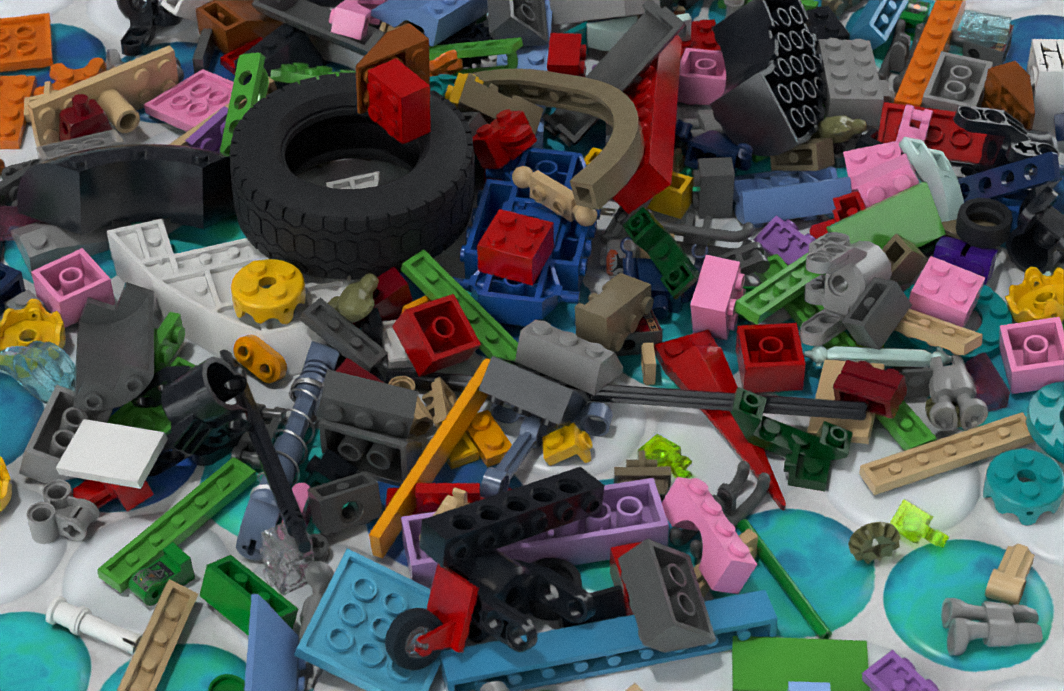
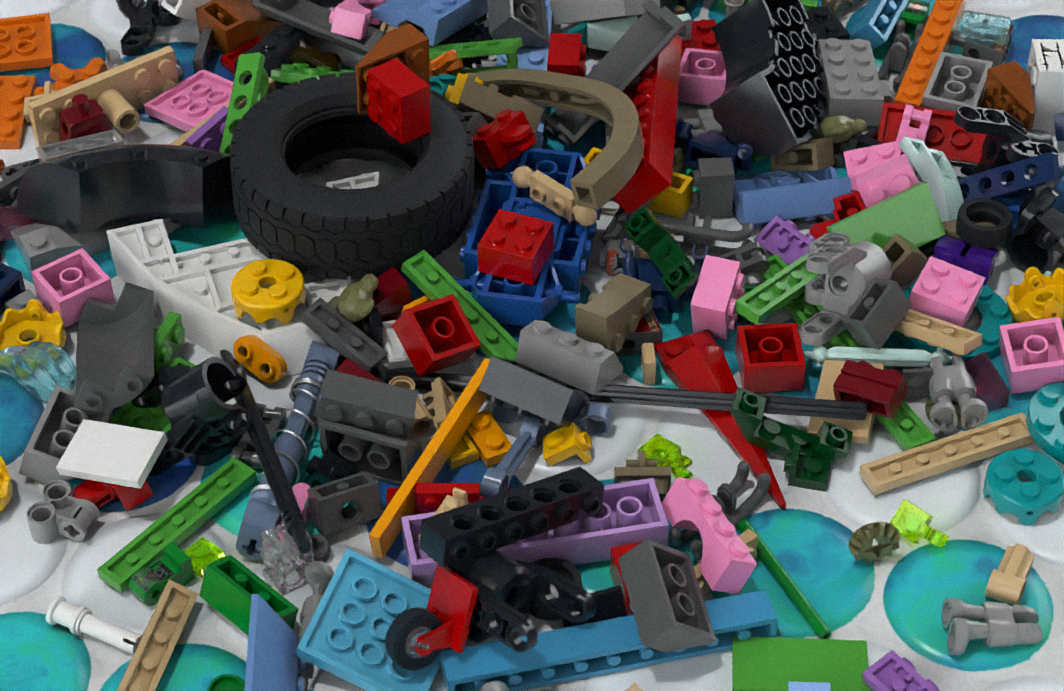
(203, 553): none -> clear neon green plate
(308, 54): none -> dark brown piece

